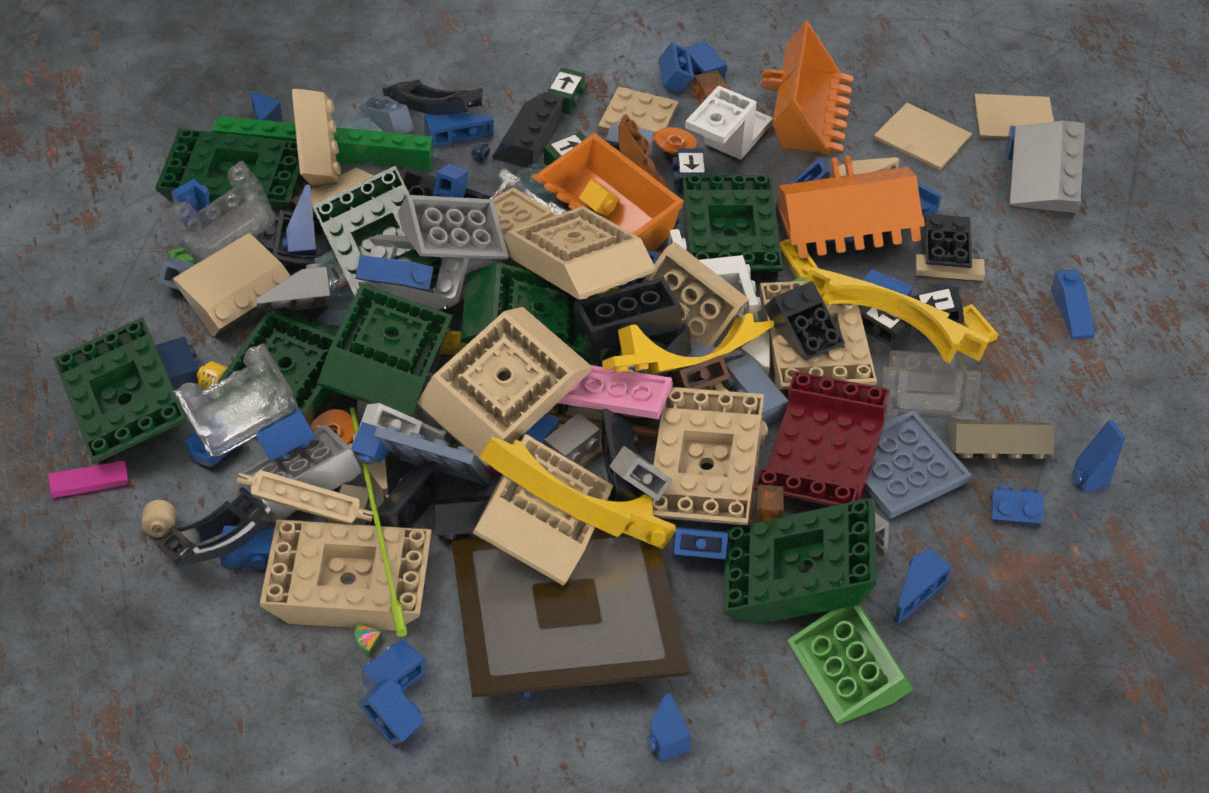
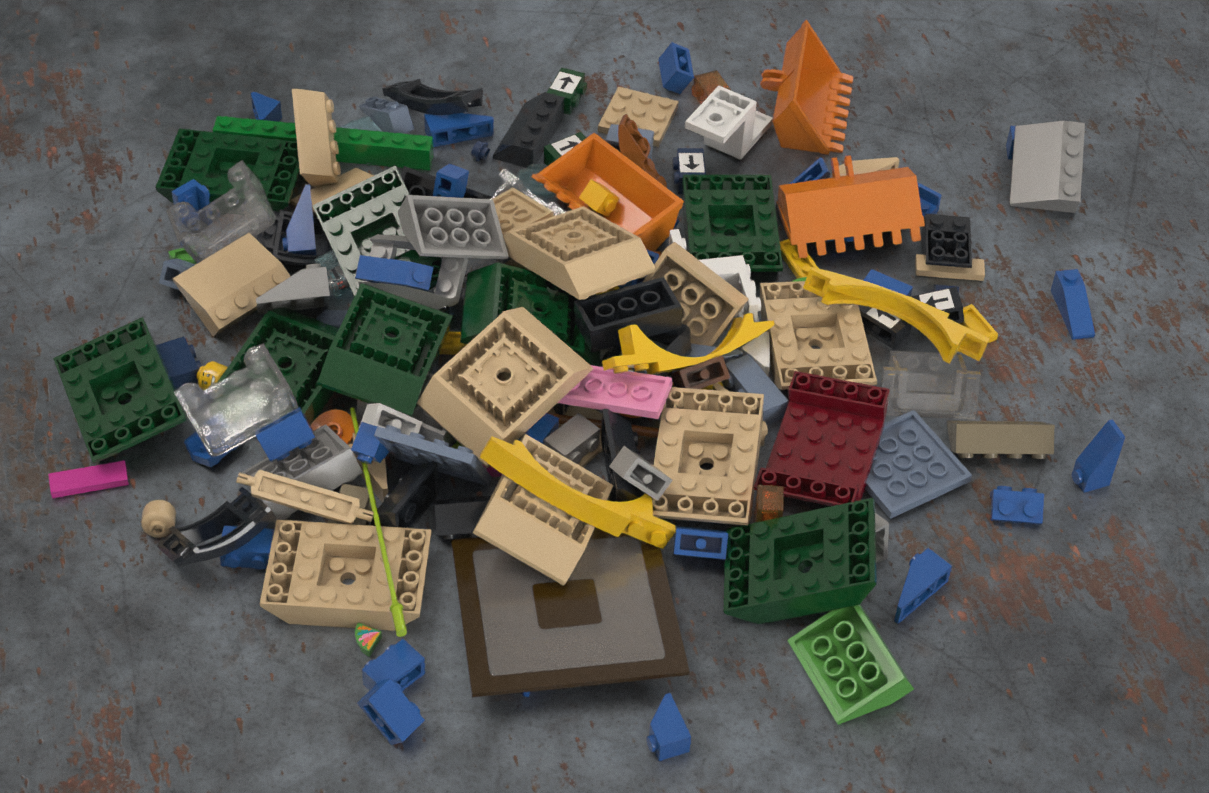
(672, 138): orange dish -> none
(705, 59): blue brick -> none
(804, 321): black slope -> none
(923, 136): tan piece -> none
(999, 112): tan piece -> none

